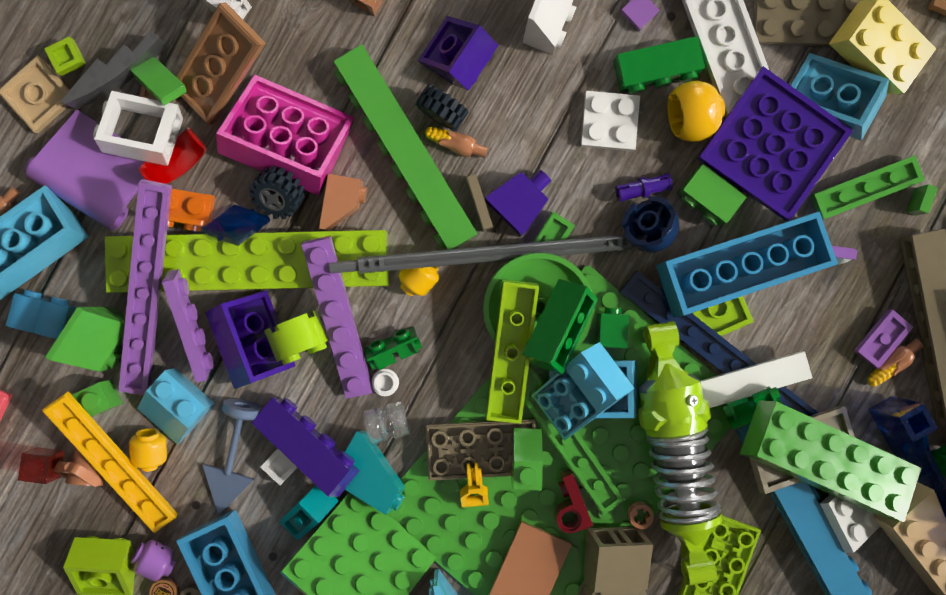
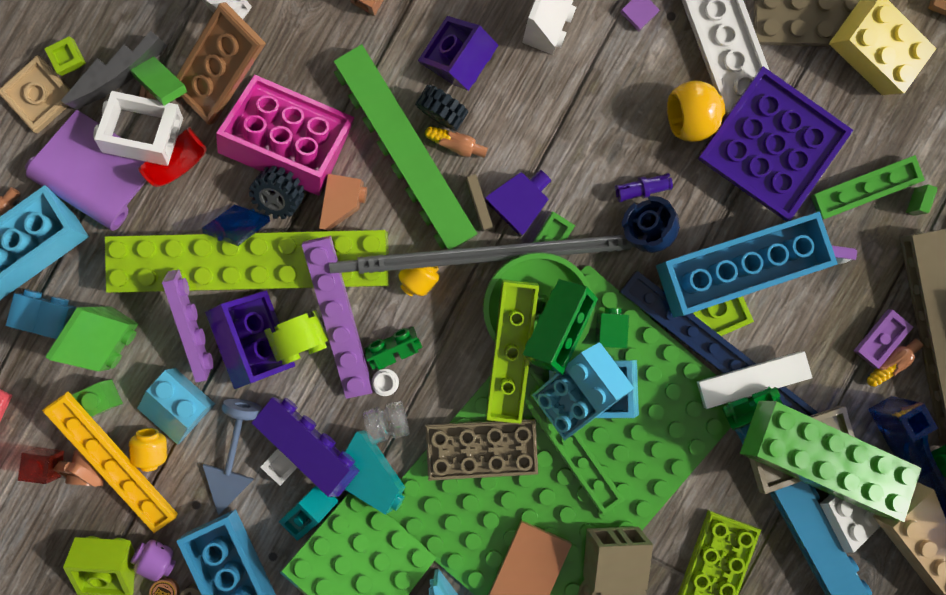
(144, 285): medium lavender plate -> none
(190, 209): orange bracket -> none
(474, 486): yellow piece -> none
(527, 459): bright green slope -> none
(575, 504): dark red plate -> none
(610, 121): white plate -> none
(648, 518): nougat bush -> none
(659, 65): green brick -> none
(675, 425): lime piece -> none
(711, 196): bright green brick -> none
(842, 91): medium azure slope -> none

